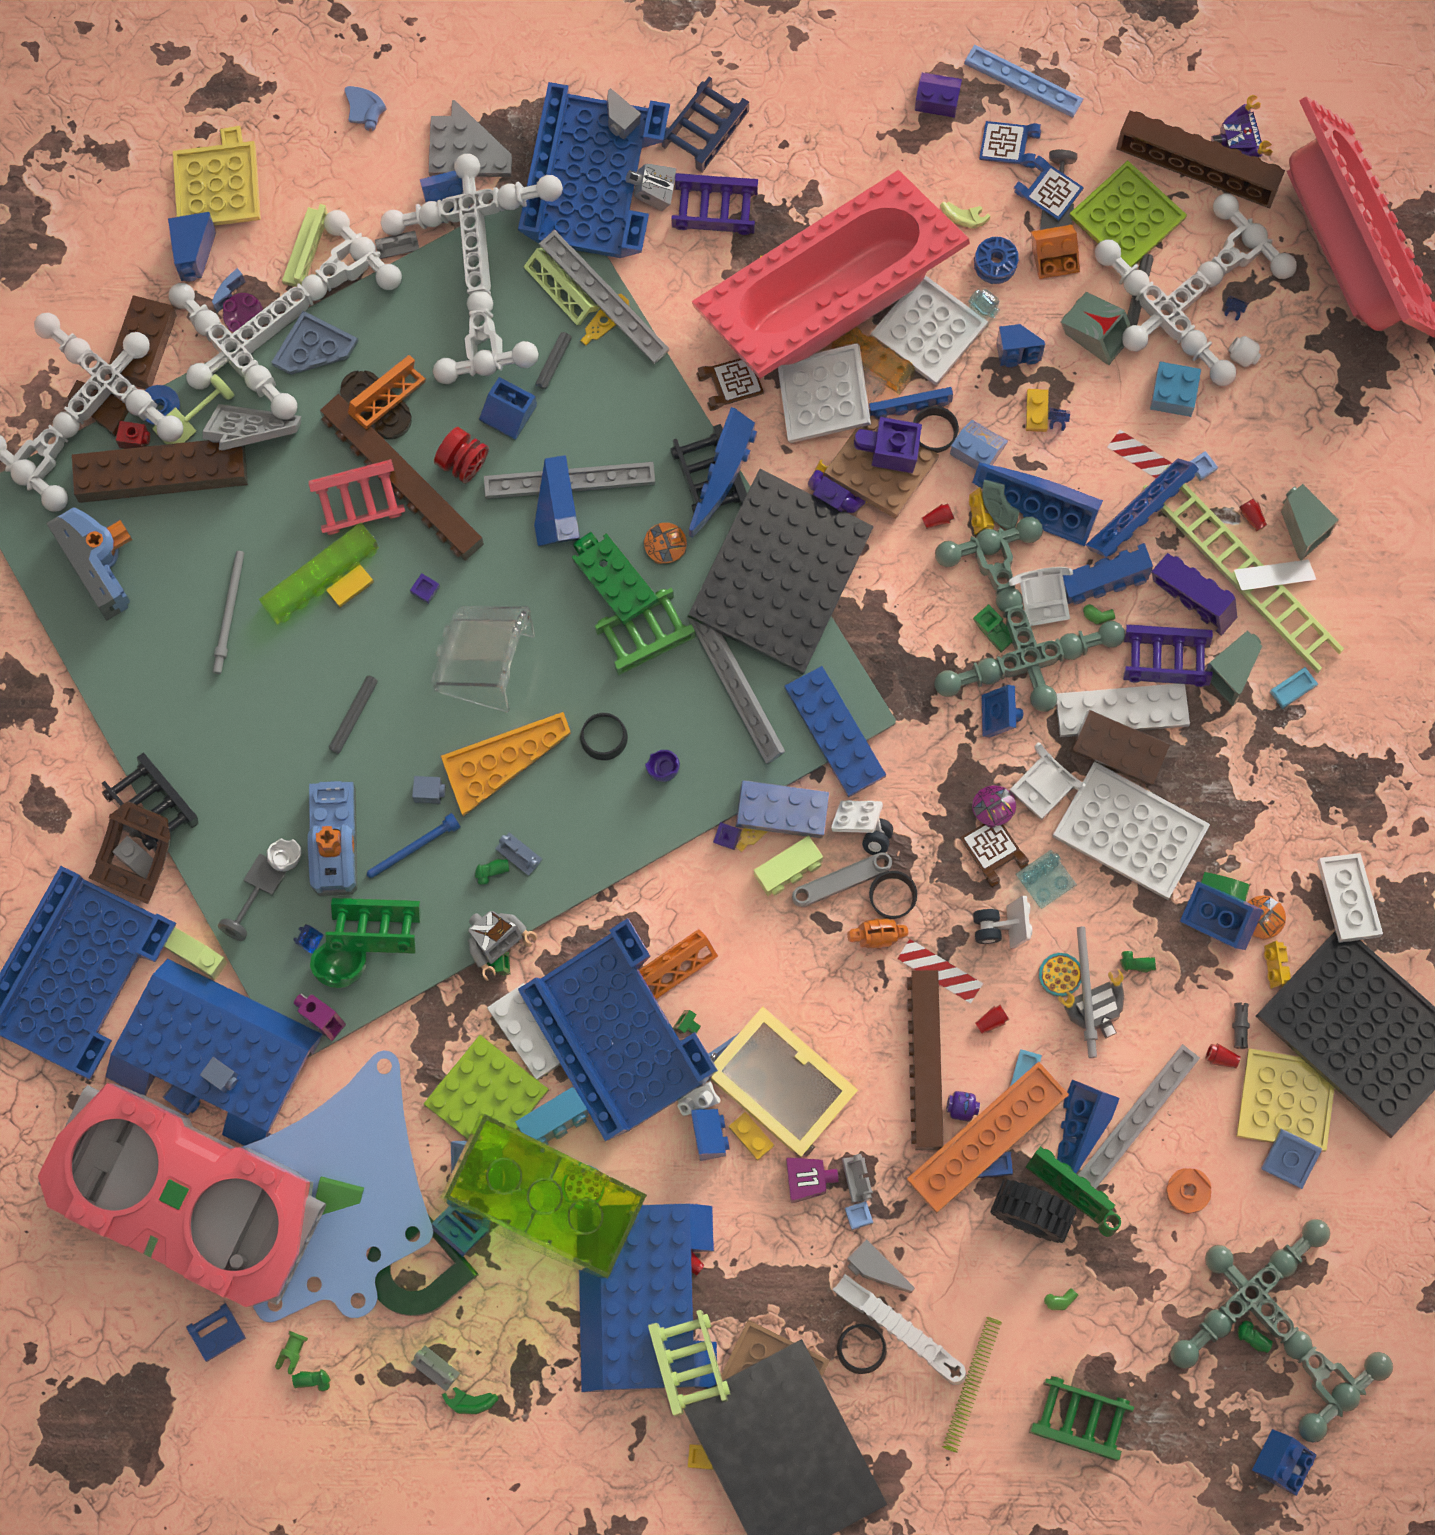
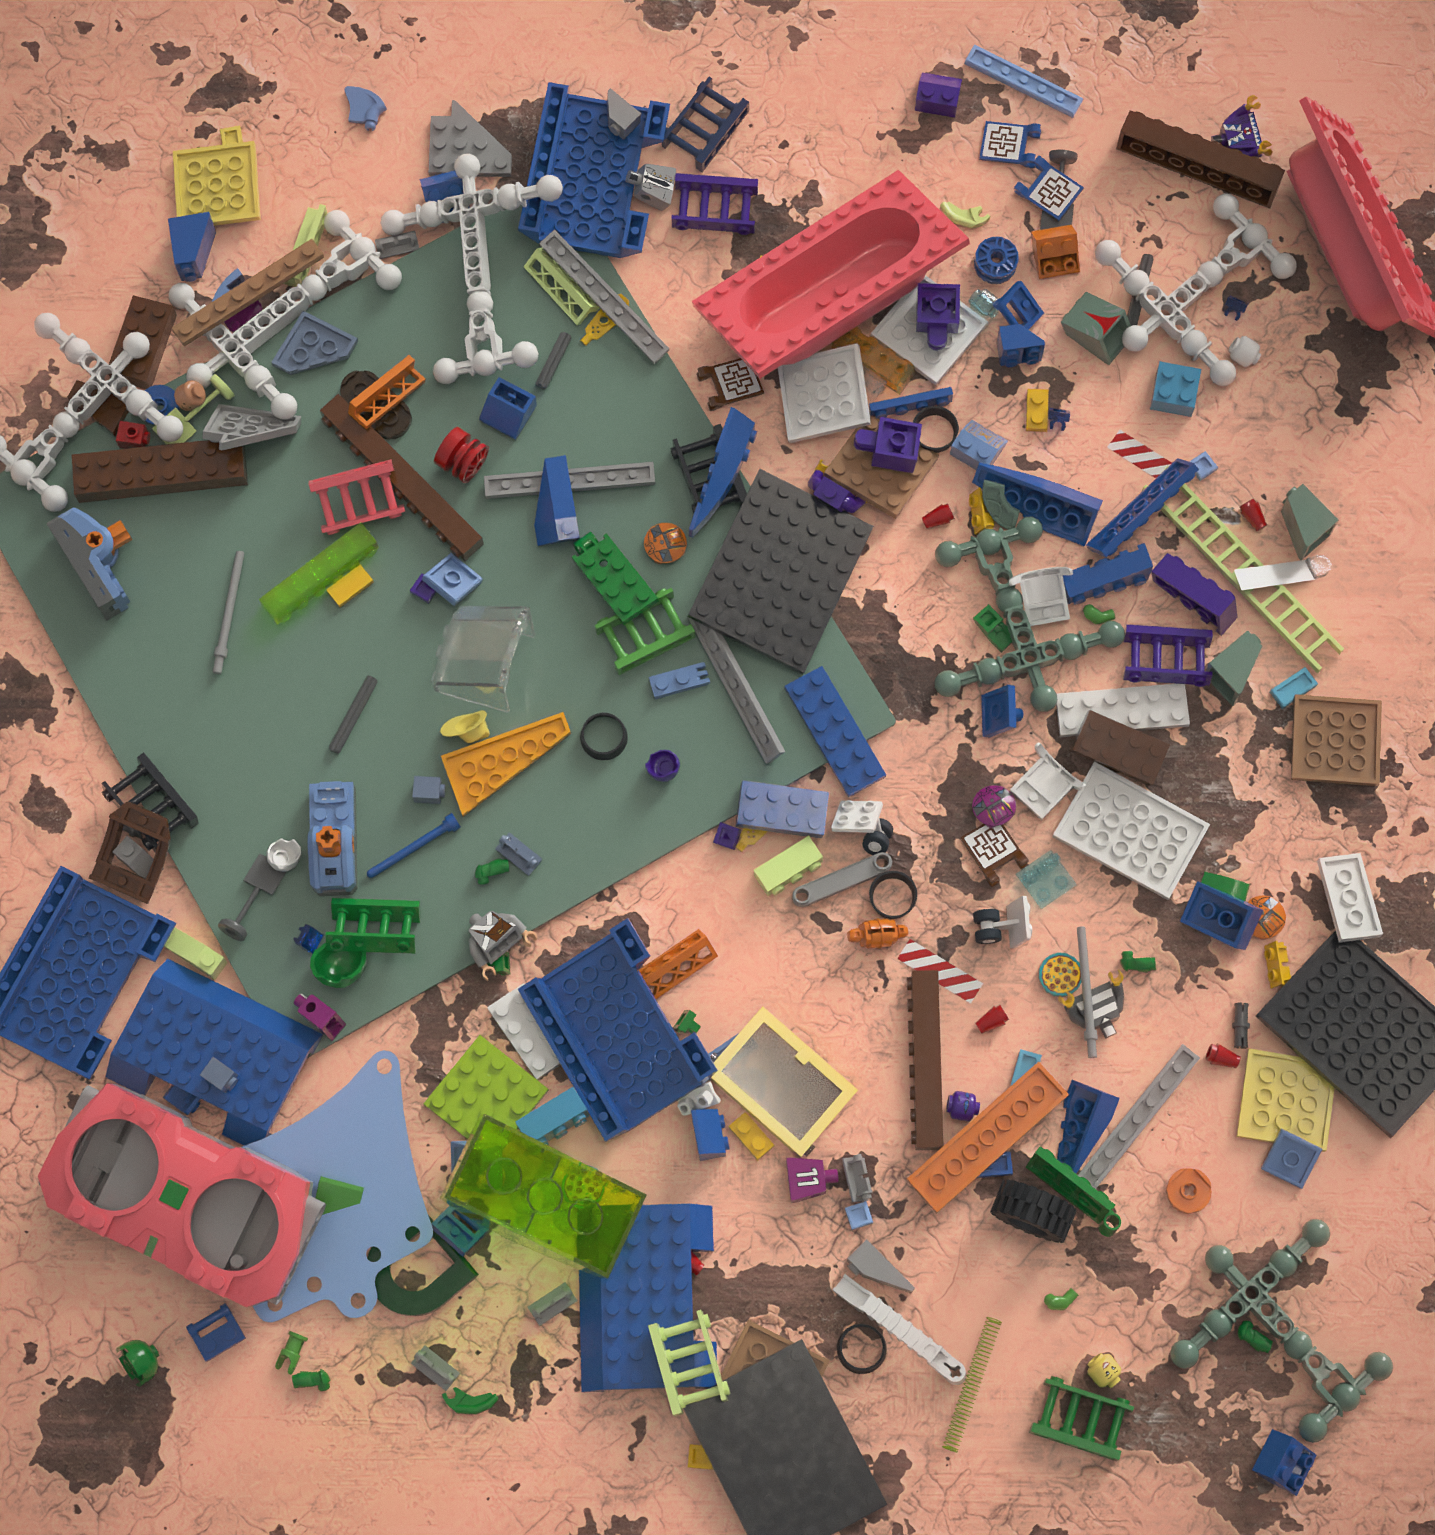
(139, 1360): none -> green cylinder
(190, 395): none -> nougat head
(247, 292): none -> medium nougat plate
(452, 579): none -> medium blue tile
(468, 727): none -> light yellow piece
(552, 1303): none -> light grey hinge
(678, 680): none -> medium blue hinge
(936, 313): none -> dark purple brick
(1022, 303): none -> blue plate
(1104, 1370): none -> light yellow head
(1128, 212): lime plate -> none
(1318, 565): none -> clear tile
(1336, 740): none -> medium nougat plate

